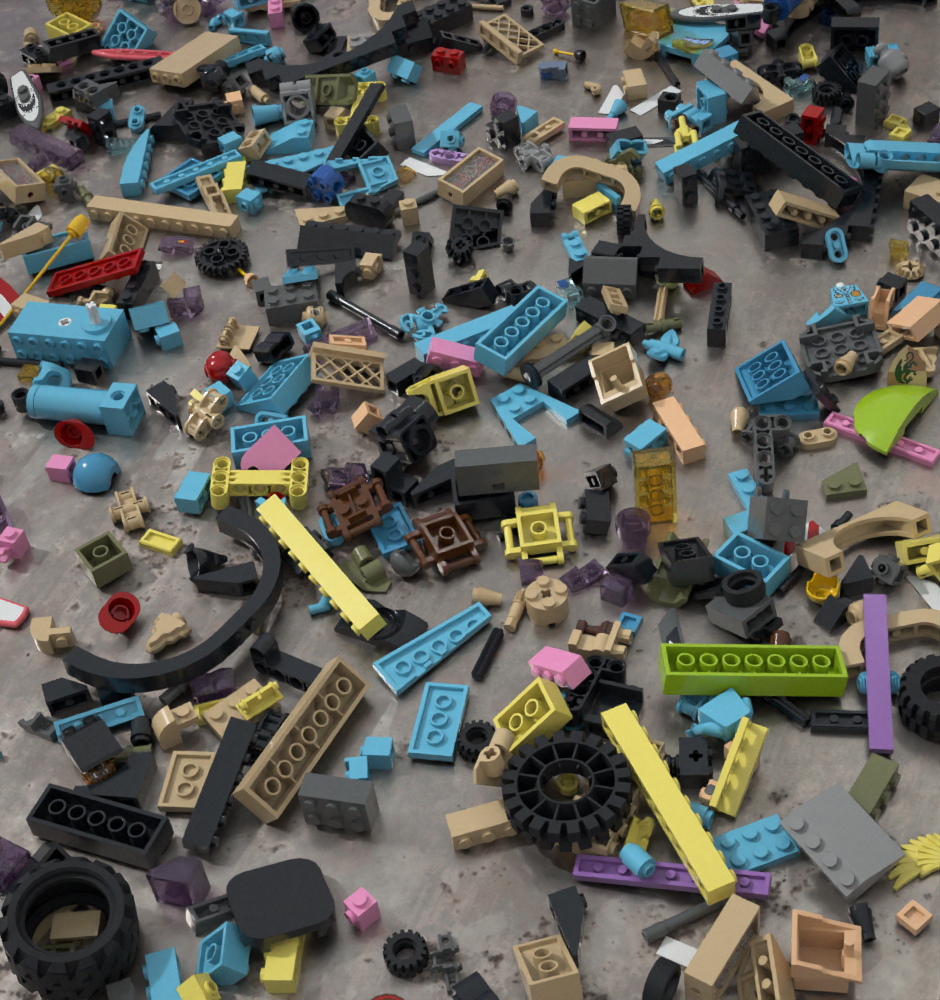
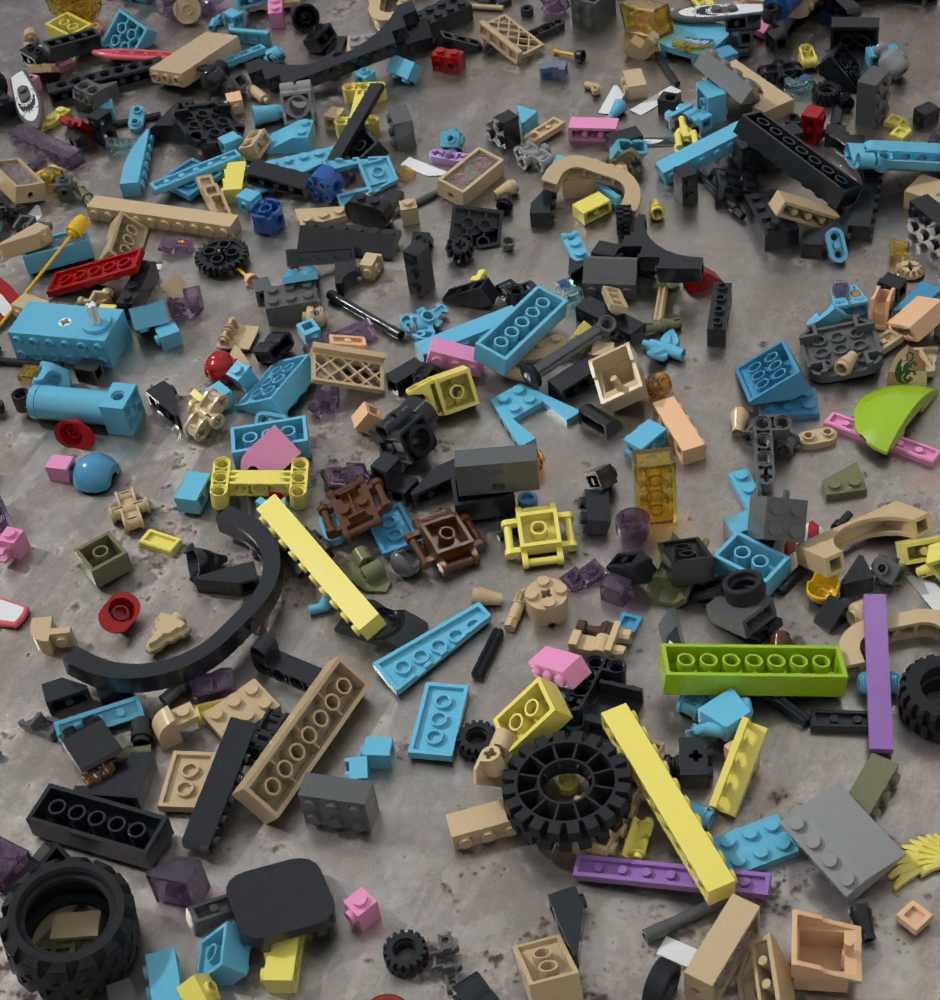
(259, 701): light yellow hinge -> none
(267, 216): none -> blue brick
(333, 89): olive piece -> none
(457, 121): medium azure tile -> none
(501, 102): clear purple piece -> none
(530, 570): clear purple brick -> none
(637, 860): medium azure brick -> none
(707, 792): light nougat plate -> none
(821, 392): black wing -> none
(840, 288): none -> clear purple bush

